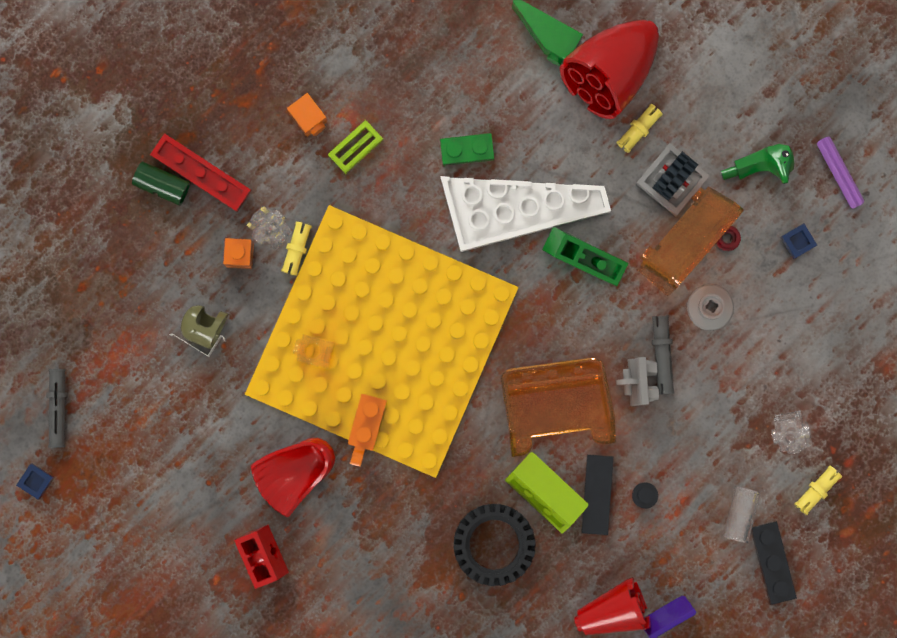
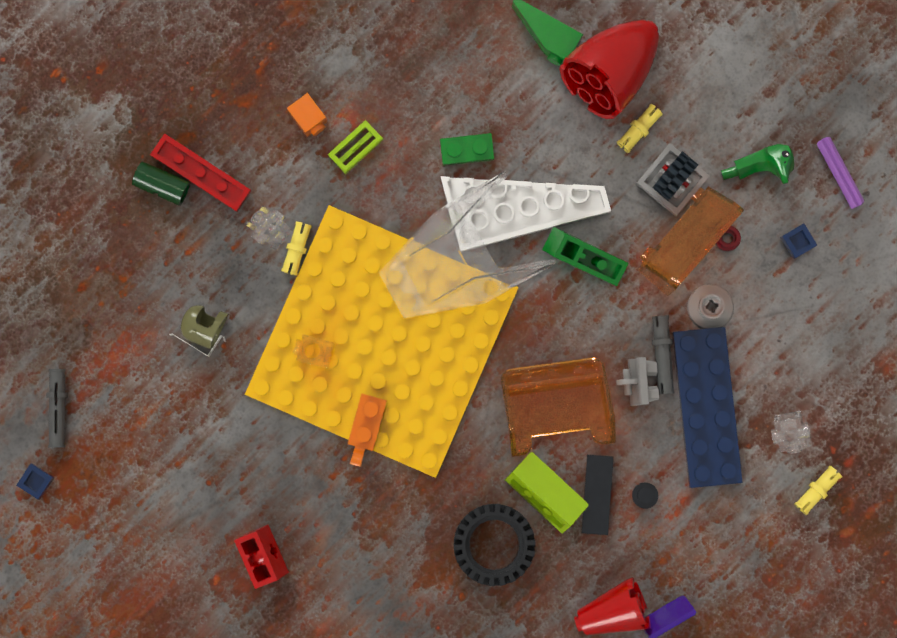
(238, 253): orange brick -> none
(292, 473): red hair -> none
(449, 264): none -> clear windscreen
(707, 407): none -> dark blue plate
(739, 521): clear pin -> none
(773, 563): black plate -> none

